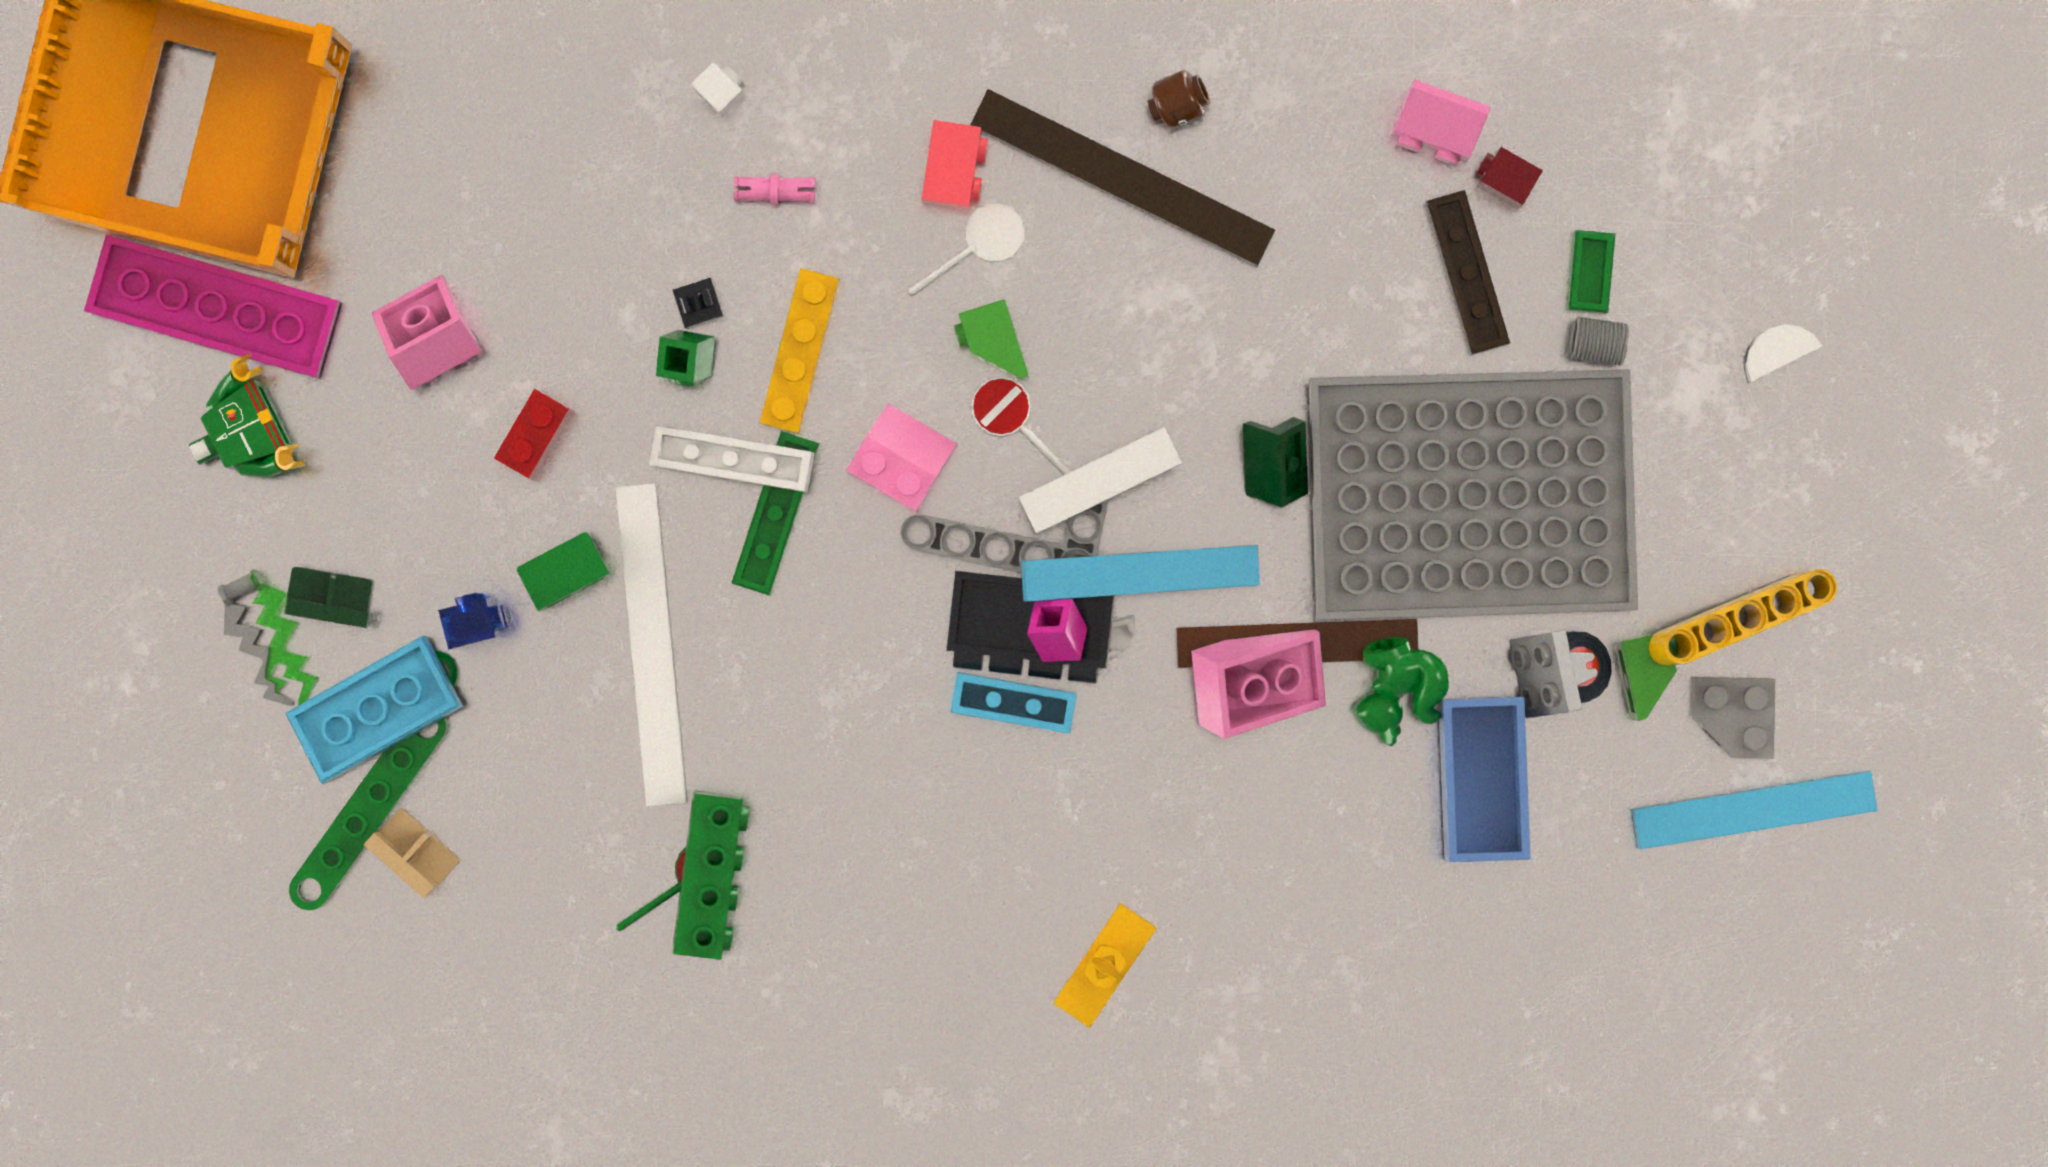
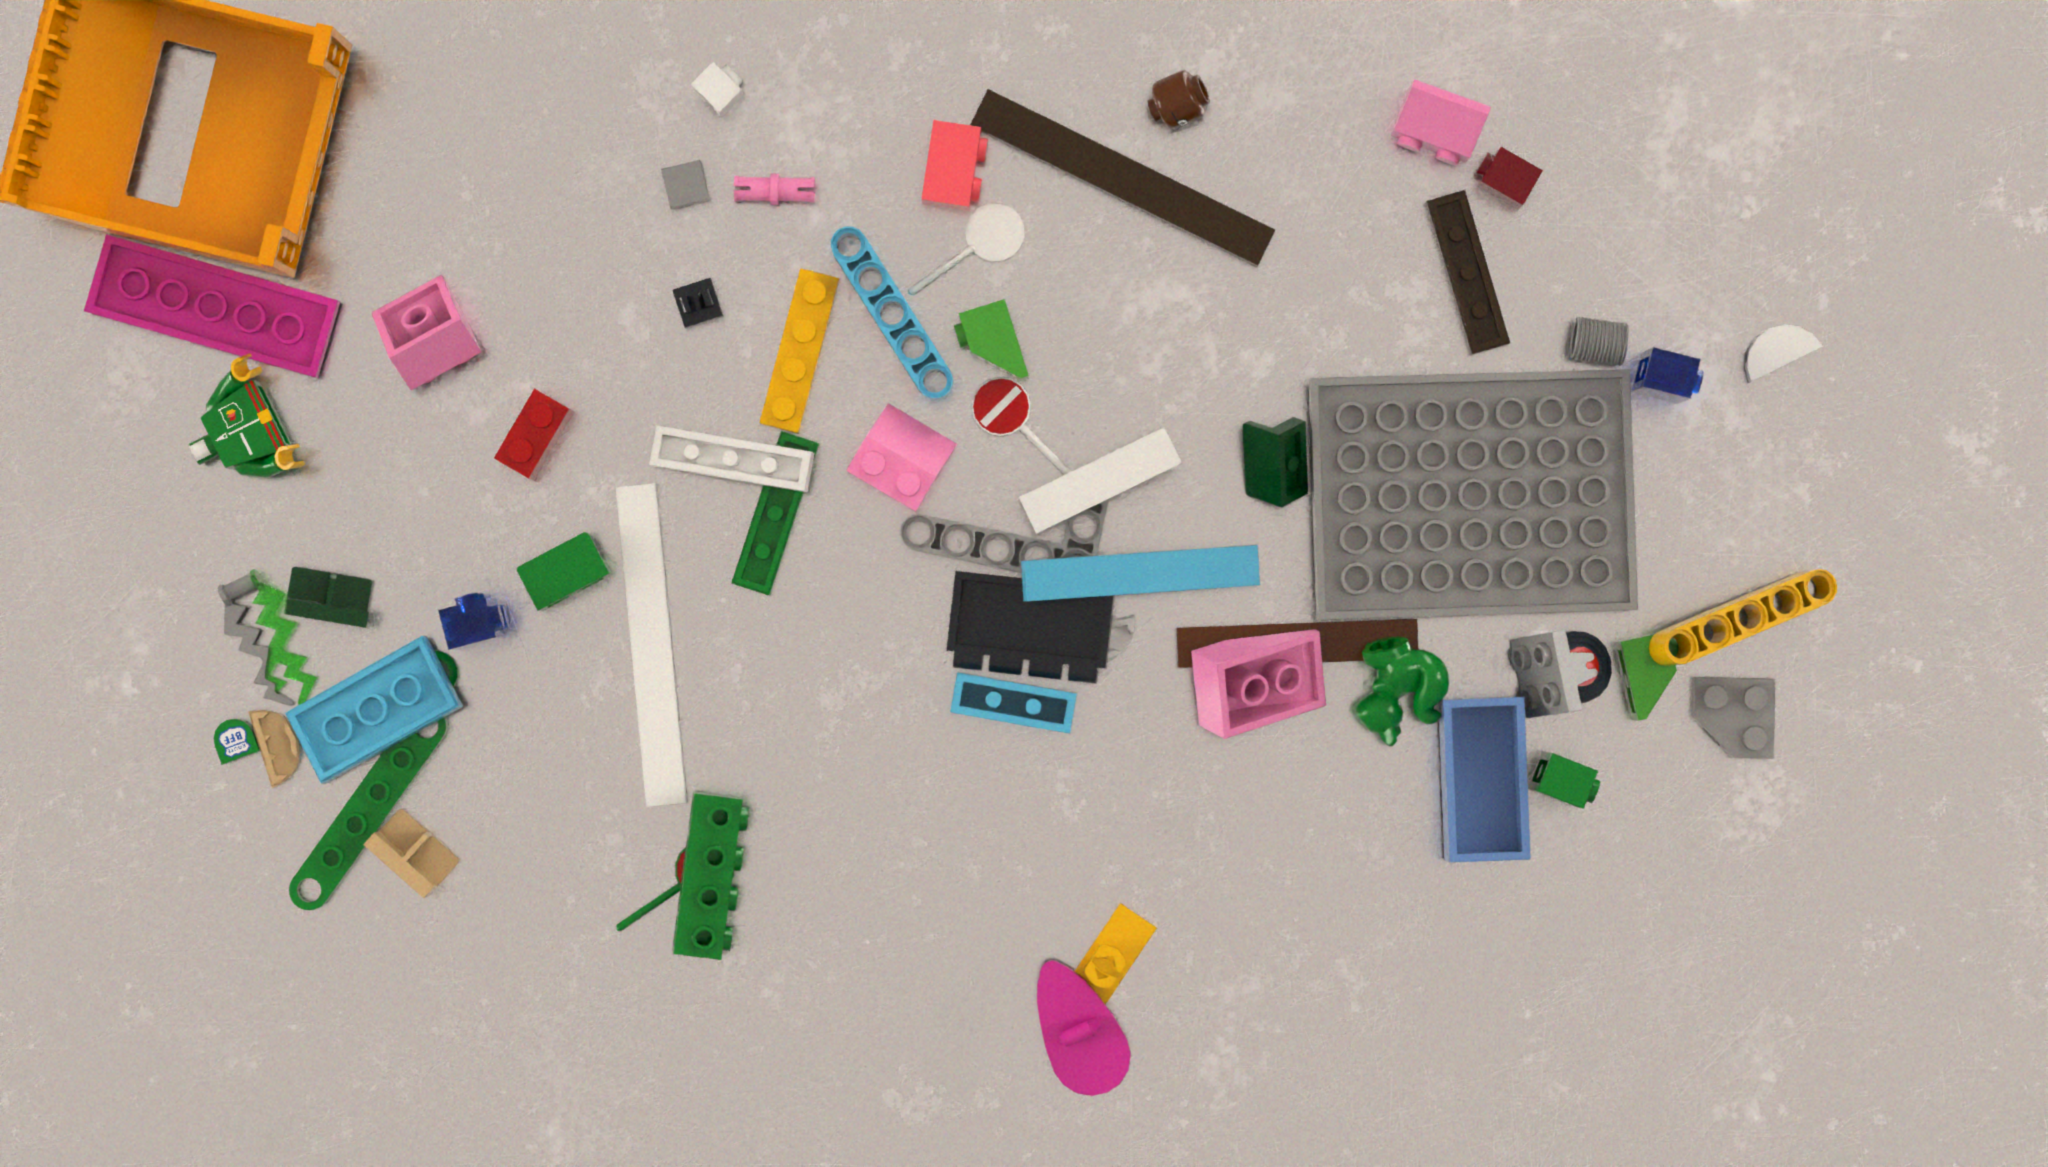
(235, 740): none -> tile
(277, 745): none -> tan tile
(685, 184): none -> light grey tile
(685, 357): green brick -> none
(887, 294): none -> medium azure beam
(1057, 630): dark pink brick -> none
(1080, 1032): none -> dark pink shield
(1564, 780): none -> green brick
(1591, 272): green tile -> none
(1667, 375): none -> clear blue brick
(1754, 810): medium azure tile -> none

